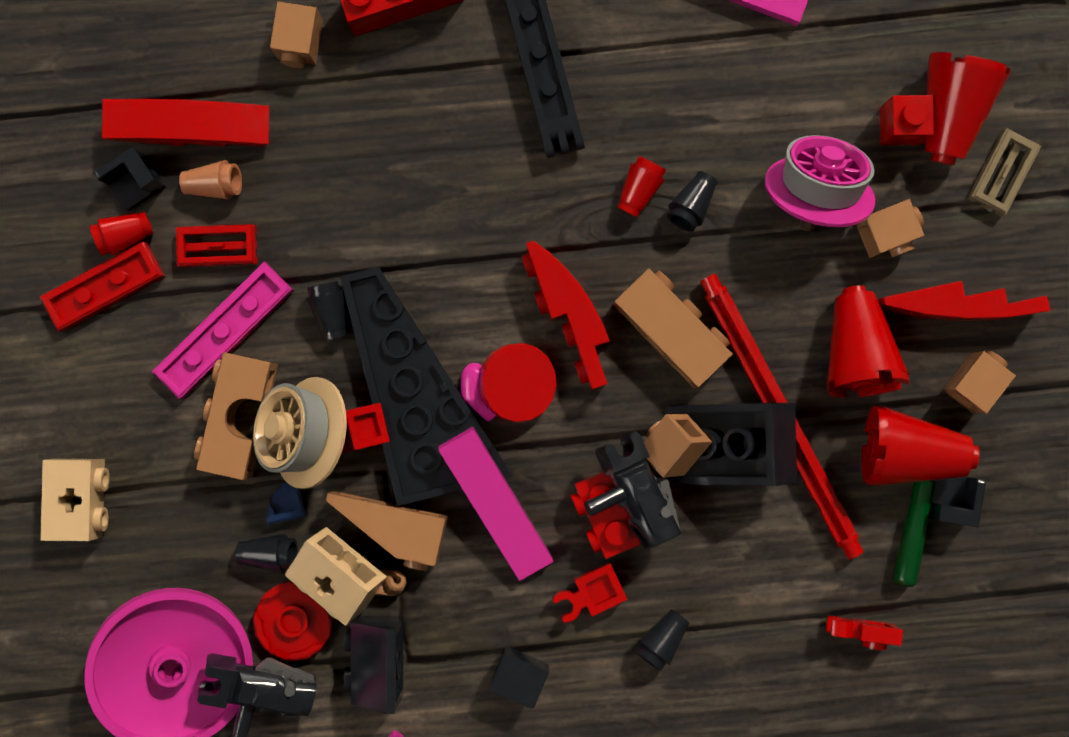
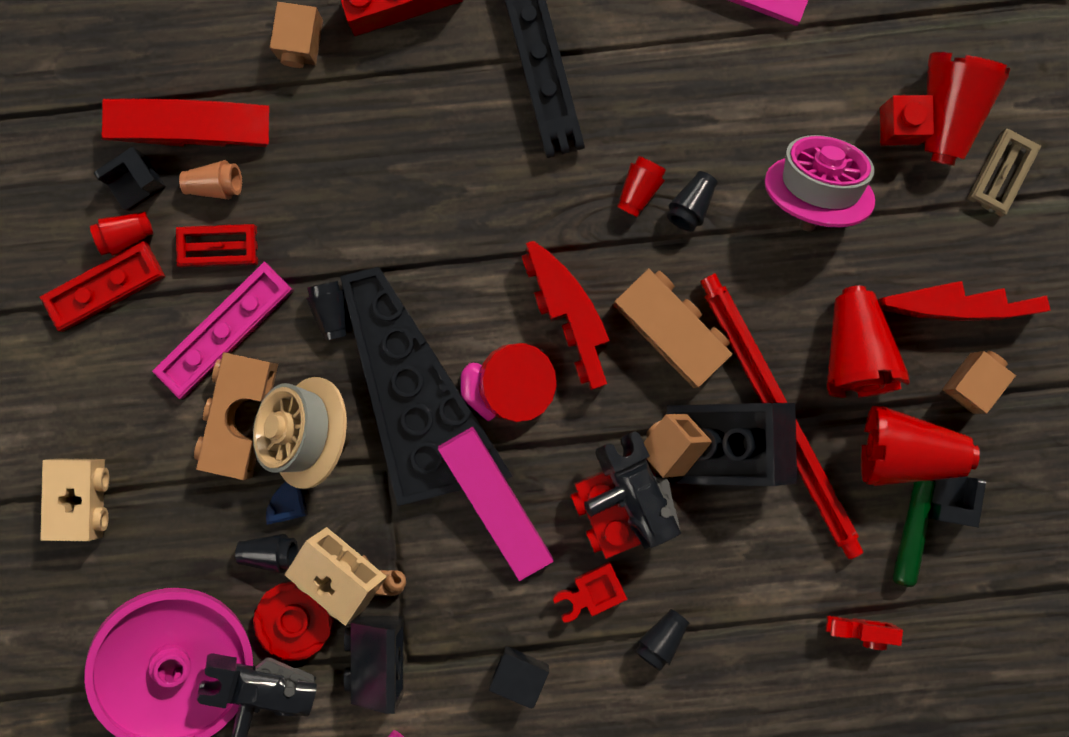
(365, 428): red panel -> none
(400, 530): medium nougat slope -> none
(892, 229): medium nougat brick -> none

